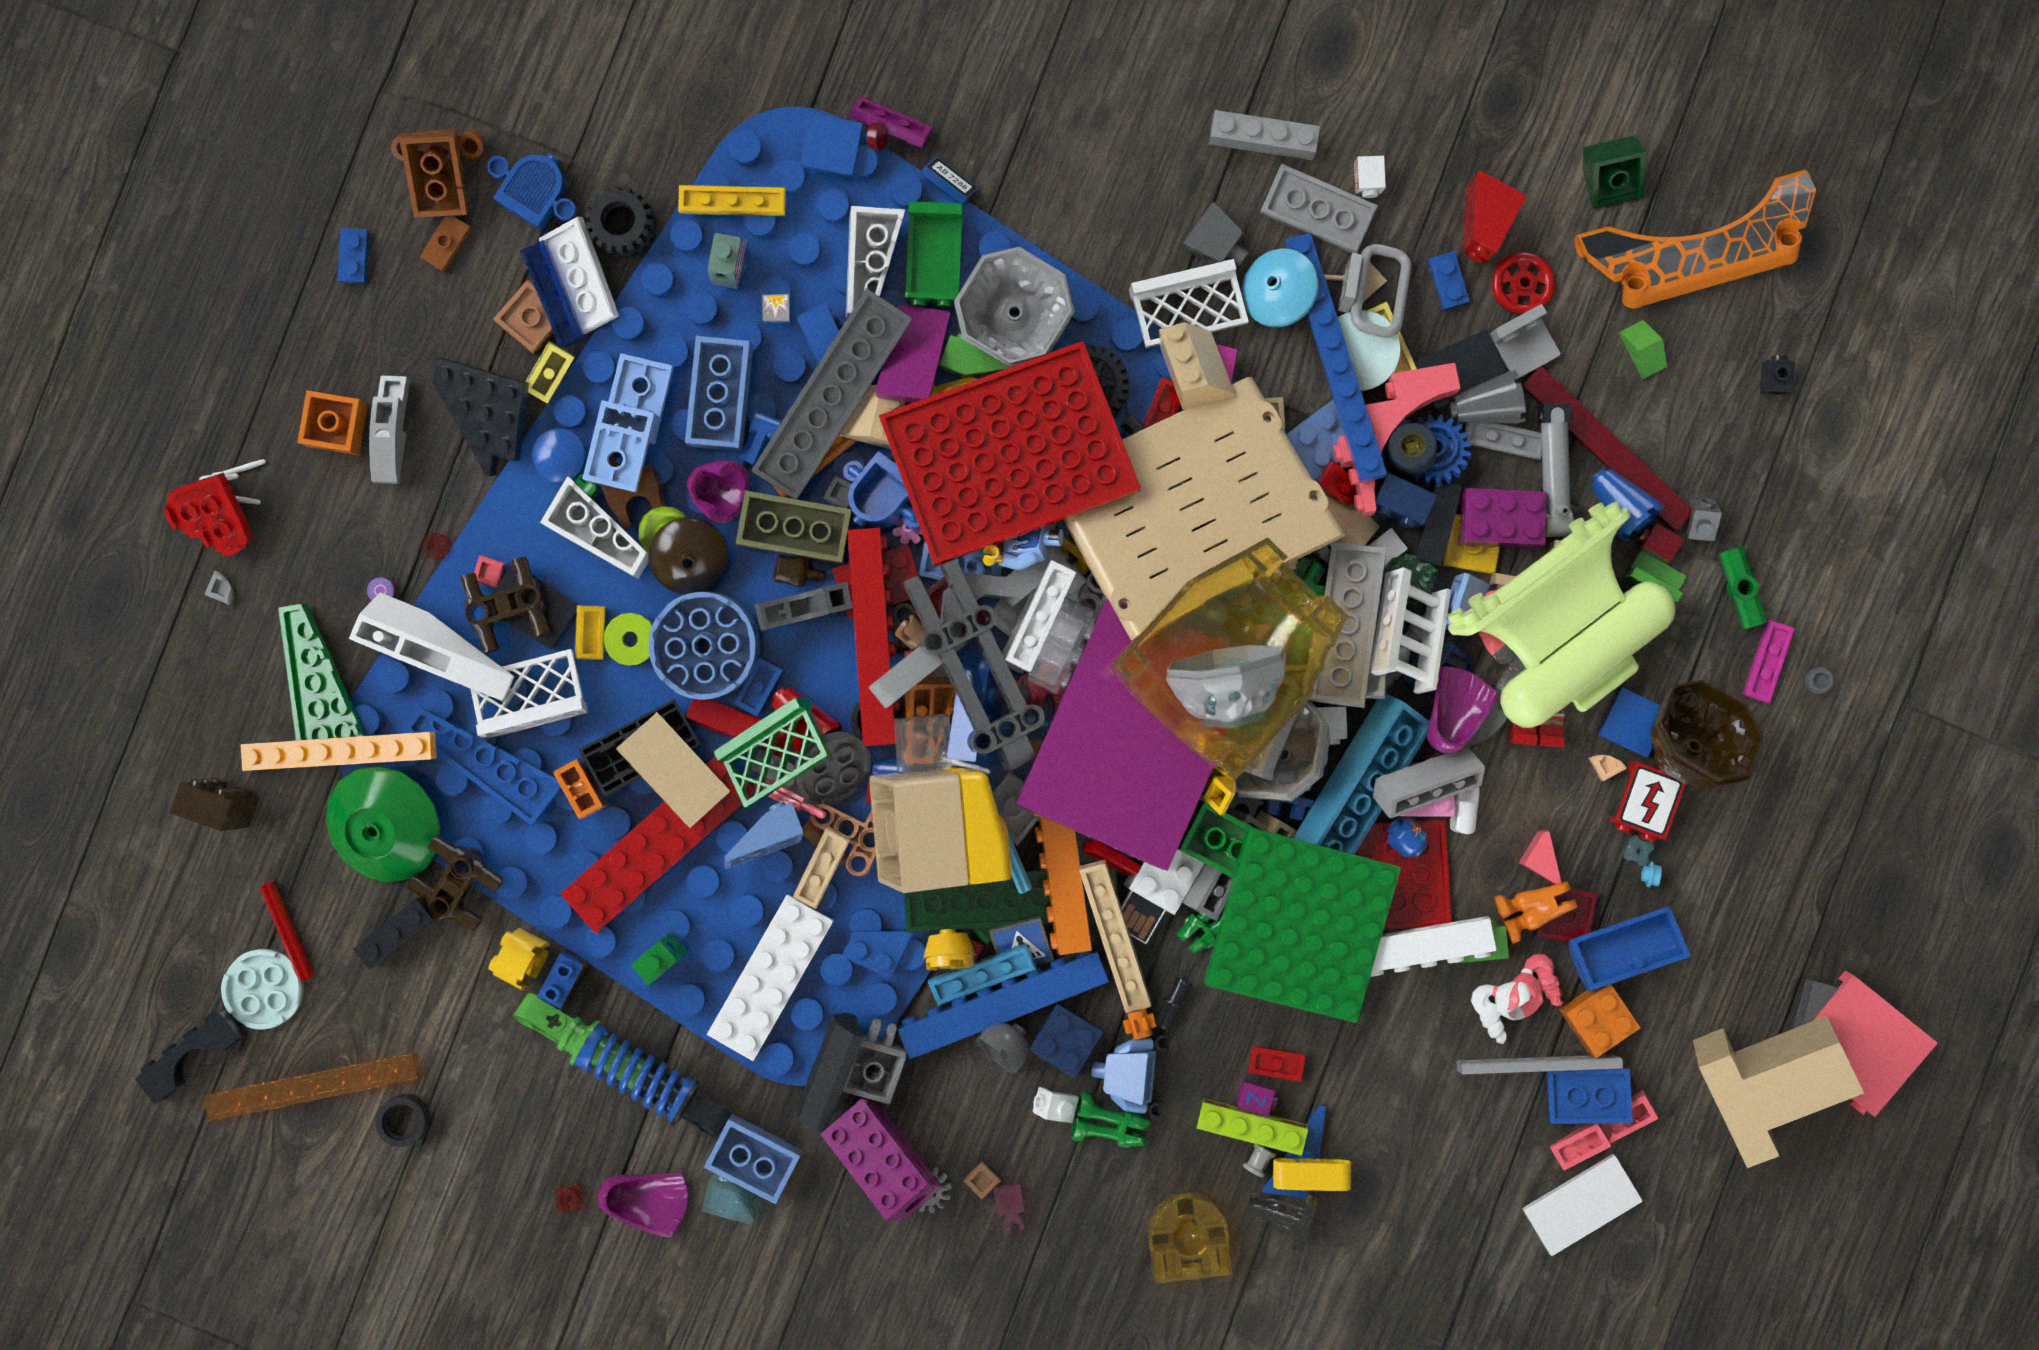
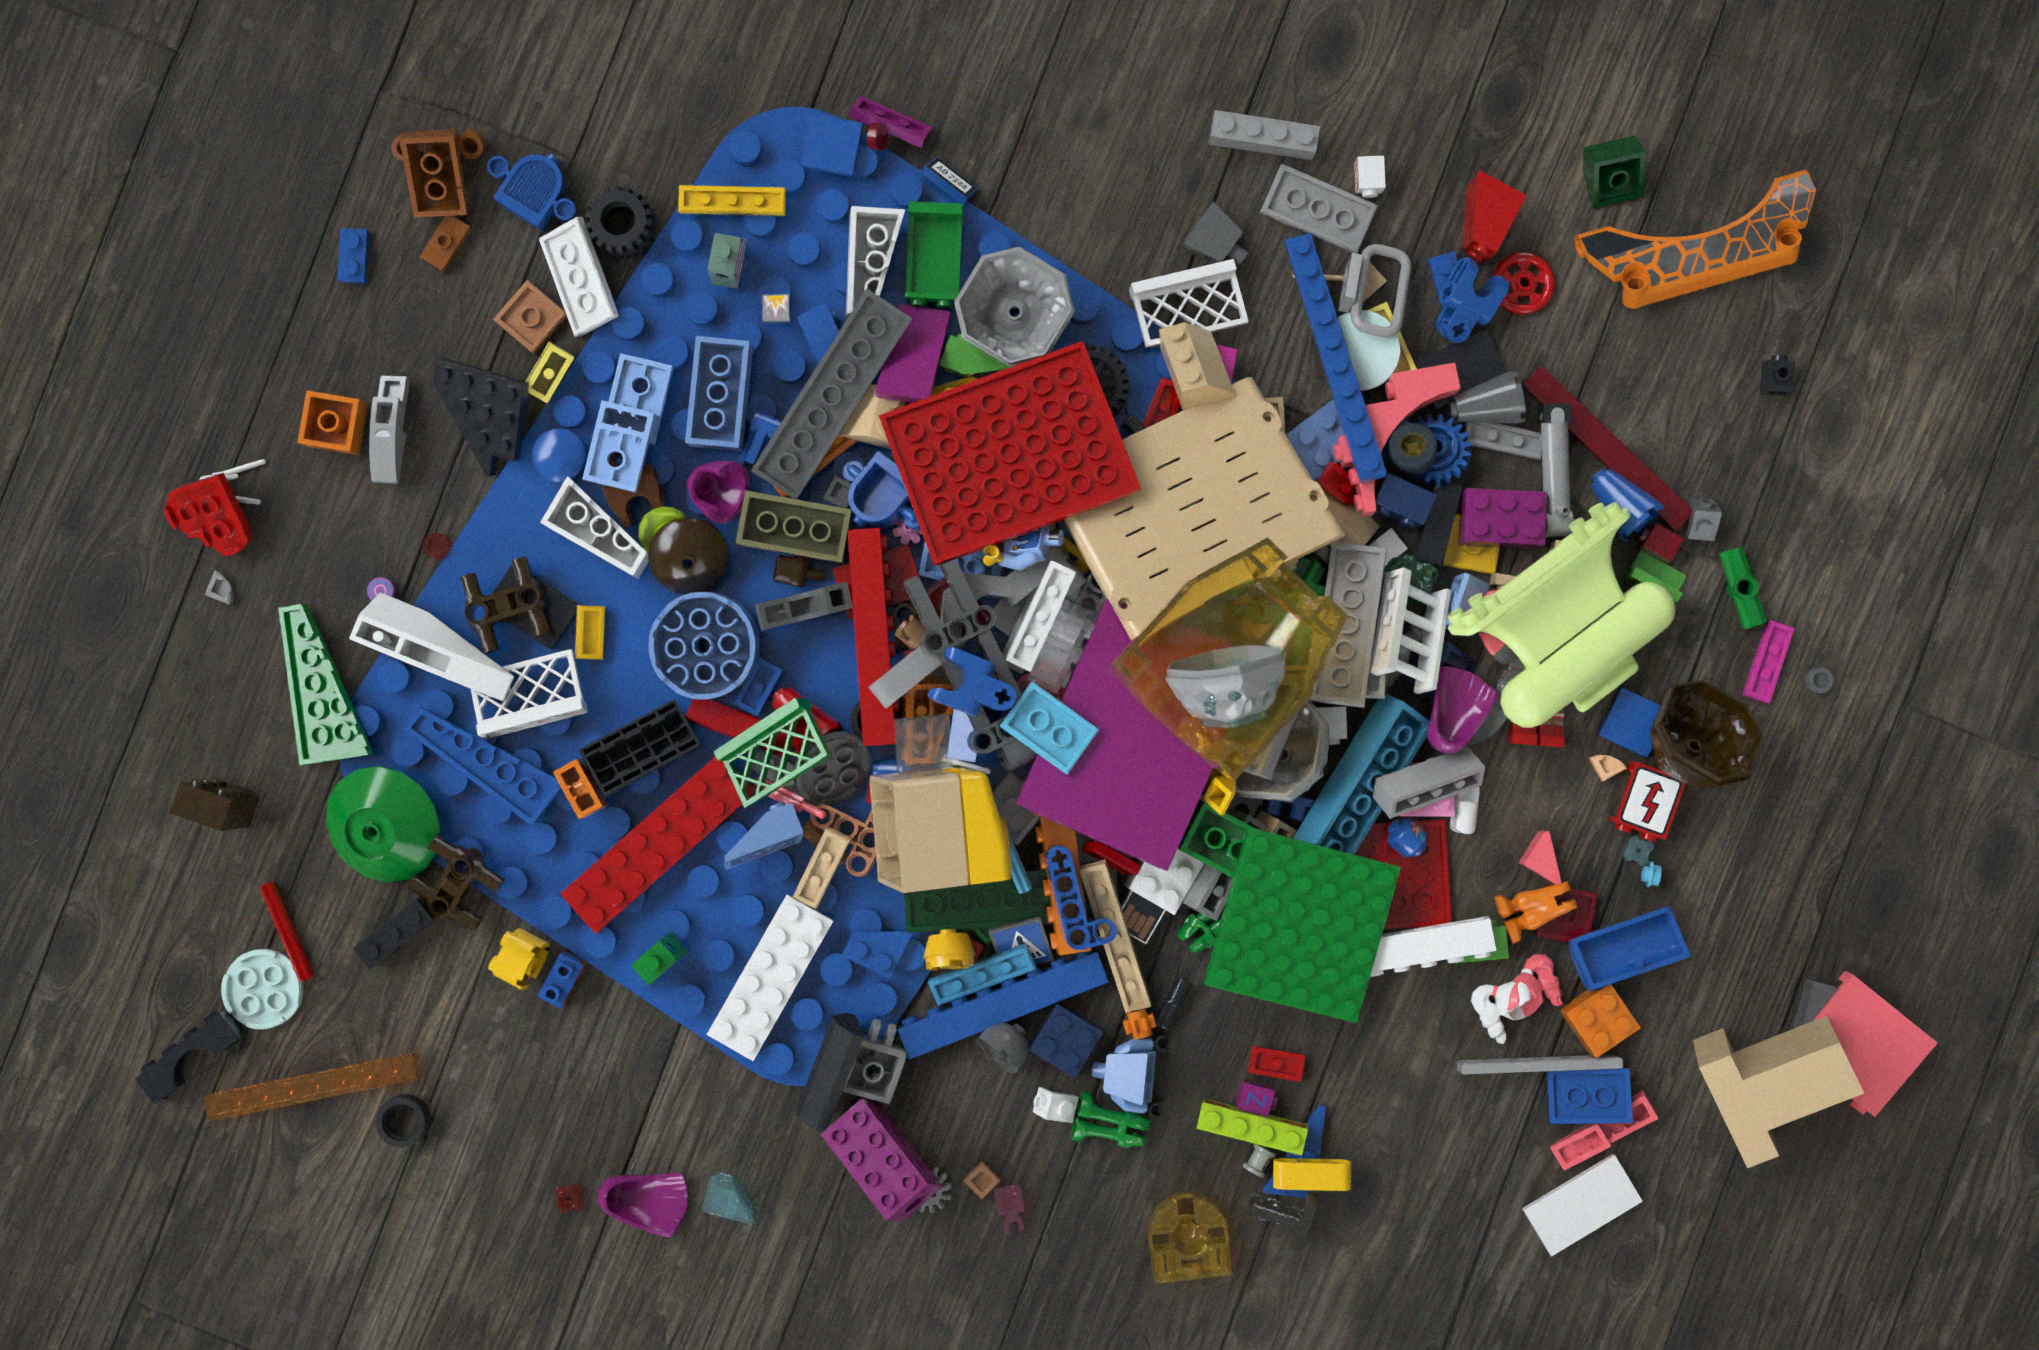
(339, 751): plate -> none
(489, 571): coral tile -> none
(552, 294): clear blue tile -> none
(589, 488): green tile -> none
(593, 1050): piece -> none
(615, 642): lime tile -> none
(673, 770): tan tile -> none
(753, 1158): medium blue brick -> none
(977, 685): none -> blue piece
(1049, 728): none -> medium azure tile
(1073, 895): none -> blue beam
(1292, 294): medium azure dish -> none
(1465, 306): none -> blue piece
(1525, 342): light grey bracket -> none
(1644, 348): bright green slope -> none

